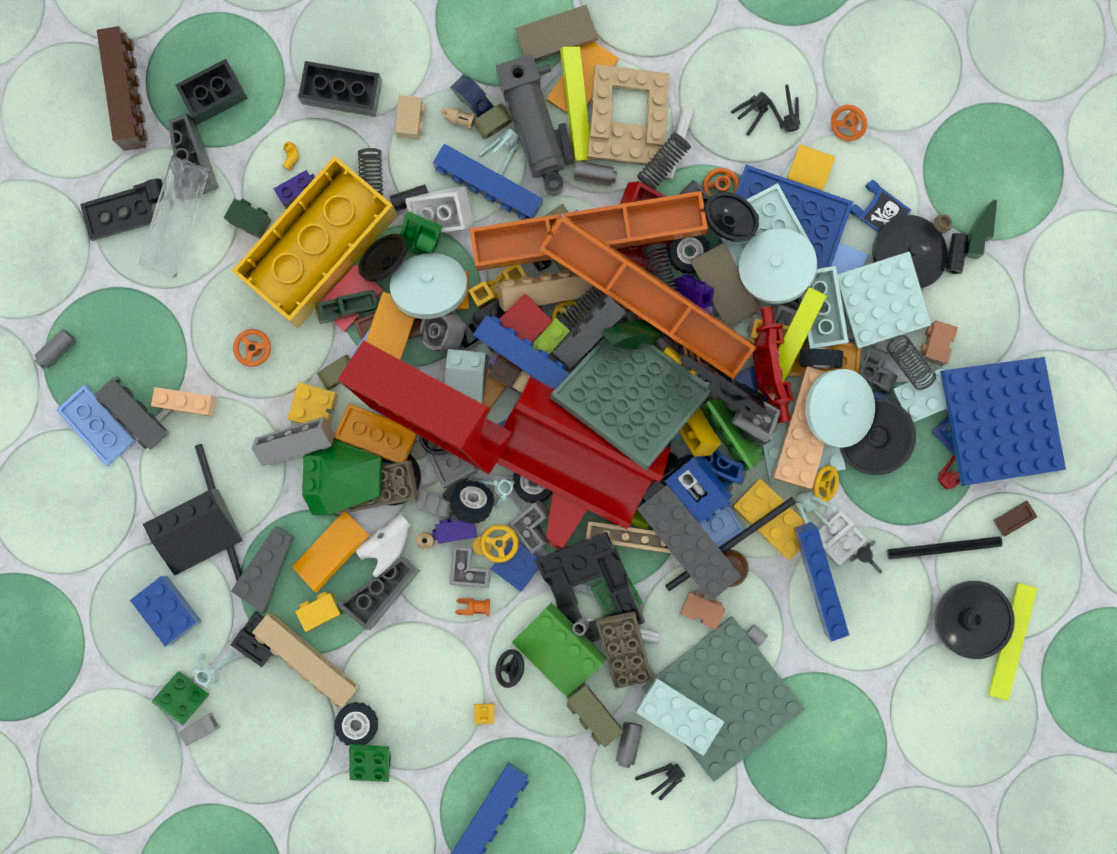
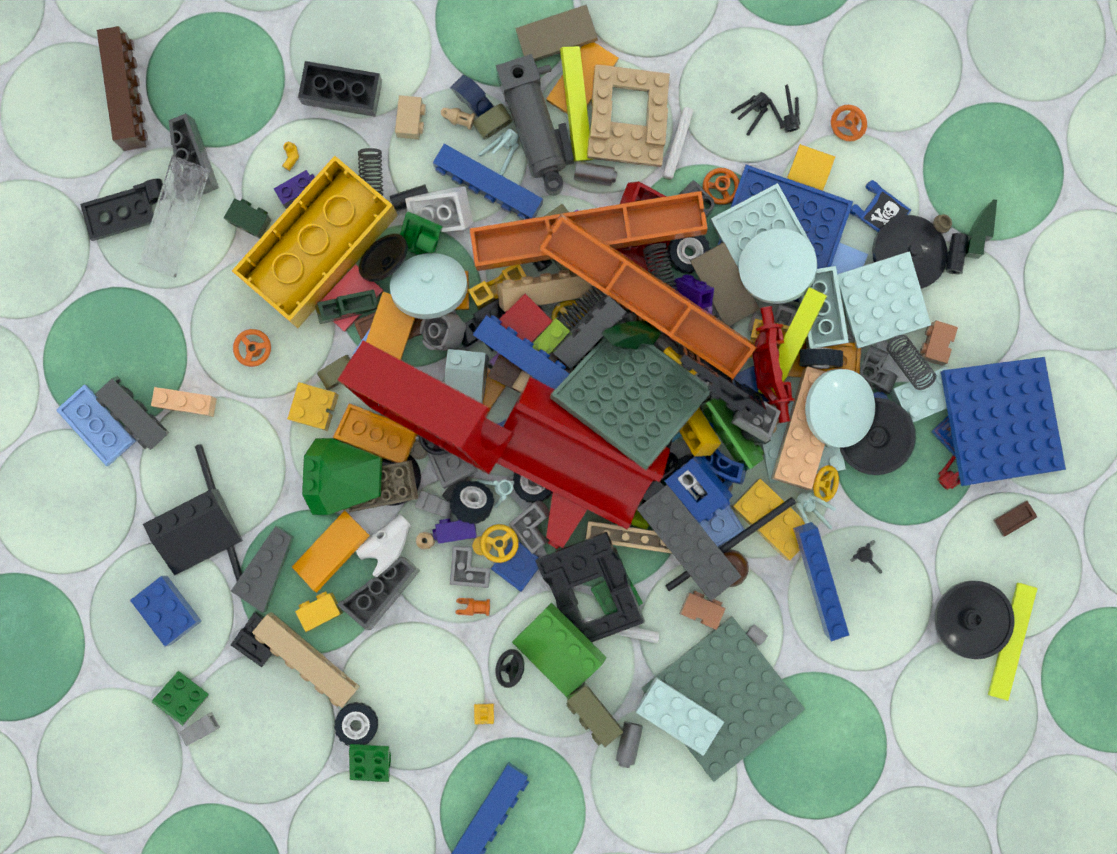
(55, 349): flat silver brick -> none
(206, 674): light aqua plant -> none
(211, 91): black brick -> none
(293, 441): light grey brick -> none
(578, 631): light grey hinge -> none
(624, 649): dark tan tile -> none
(674, 776): black plant -> none
(681, 143): dark grey piece -> none
(731, 217): black dish -> none
(842, 539): white slope -> none
(947, 547): black axle -> none

